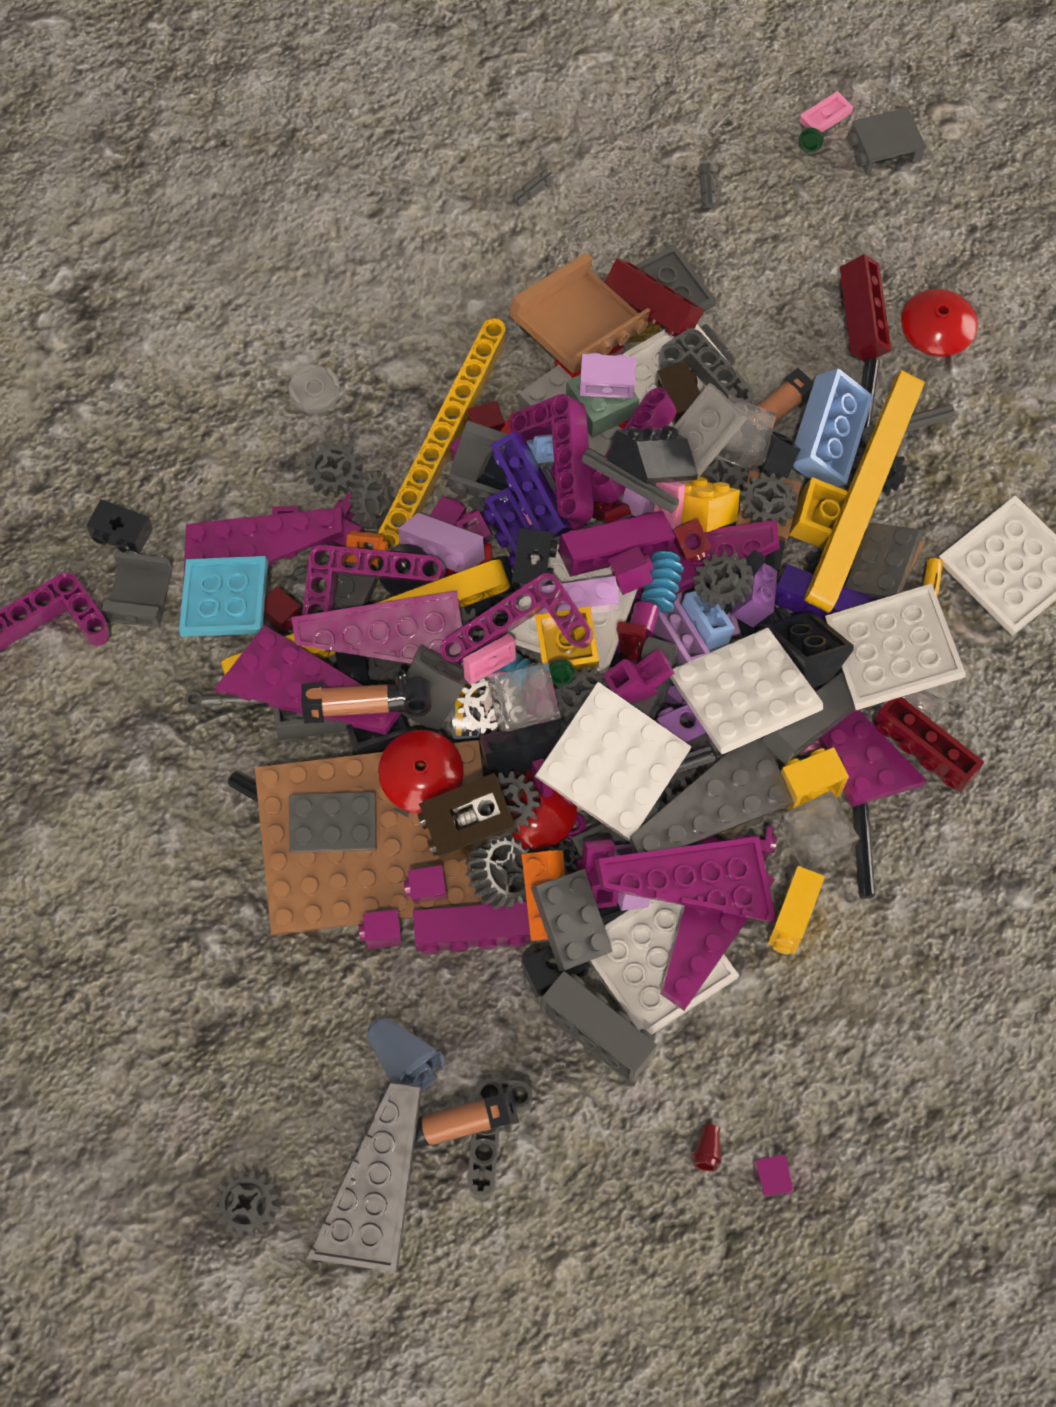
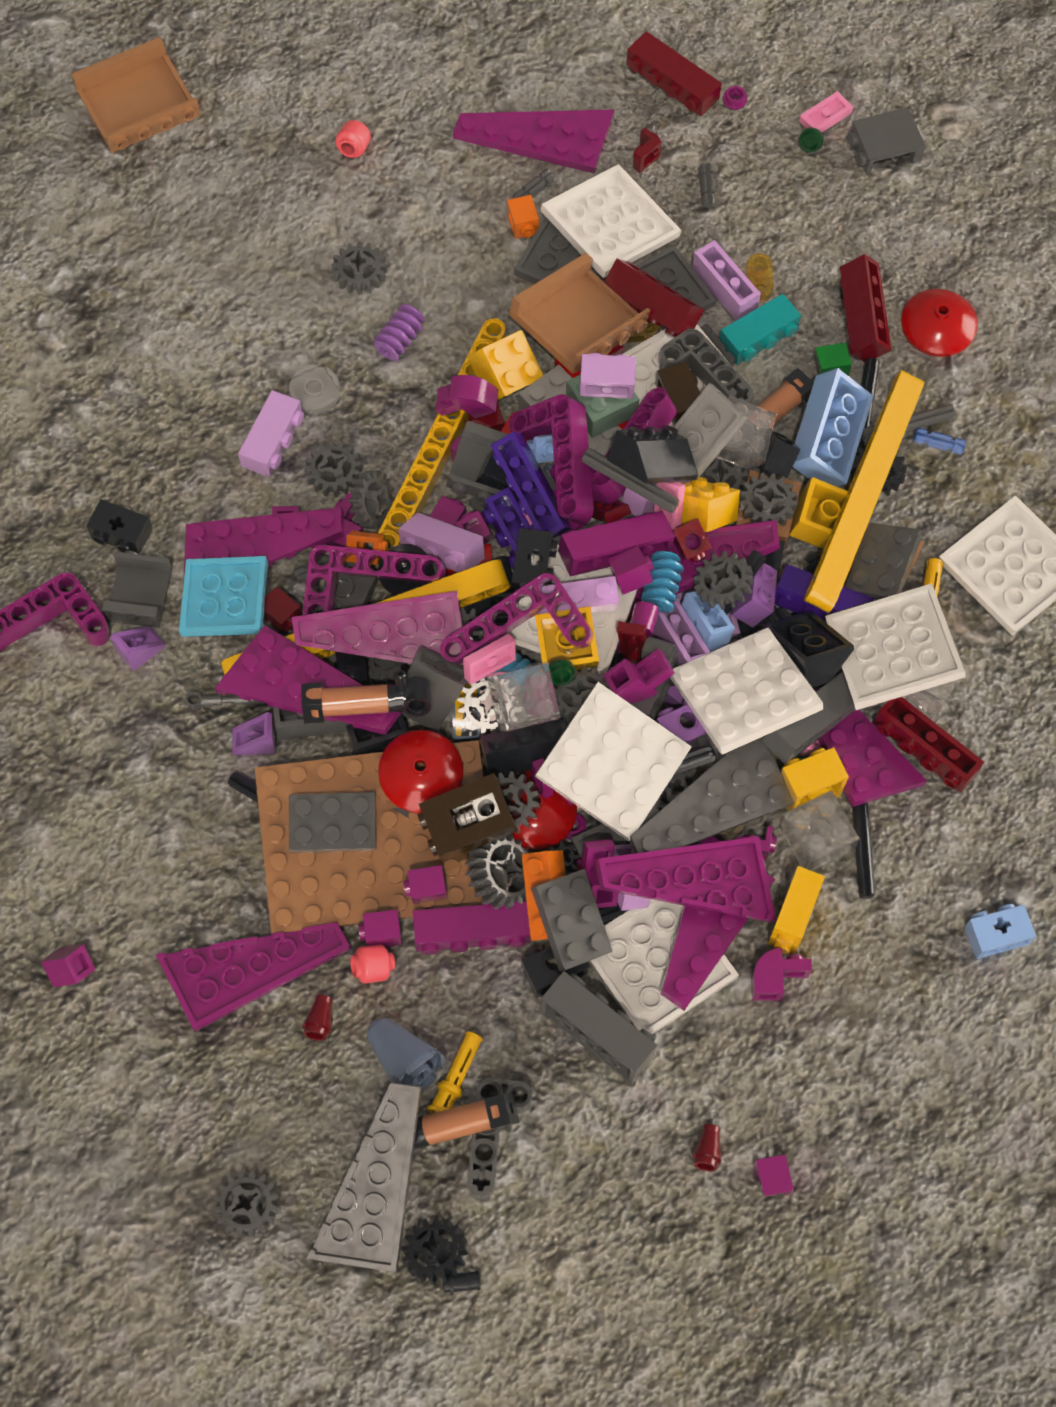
(68, 965): none -> magenta panel
(135, 95): none -> medium nougat panel
(137, 645): none -> medium lavender slope
(237, 972): none -> magenta wing
(255, 736): none -> medium lavender slope
(271, 434): none -> lavender brick
(318, 1021): none -> dark red cone
(347, 264): none -> dark grey gear
(353, 139): none -> coral head
(372, 963): none -> coral head
(399, 332): none -> medium lavender piece
(443, 1258): none -> black gear
(450, 1089): none -> yellow pin
(462, 1282): none -> black pin
(467, 394): none -> magenta brick
(507, 364): none -> yellow brick
(522, 216): none -> orange brick
(545, 254): none -> dark grey plate
(556, 137): none -> magenta wing
(610, 219): none -> white plate
(647, 151): none -> dark red bracket
(673, 73): none -> dark red brick
(725, 280): none -> lavender brick
(737, 93): none -> magenta plate
(761, 329): none -> teal brick
(763, 278): none -> clear yellow plate
(770, 971): none -> magenta brick
(833, 357): none -> green panel
(939, 441): none -> axle
(988, 941): none -> light blue brick

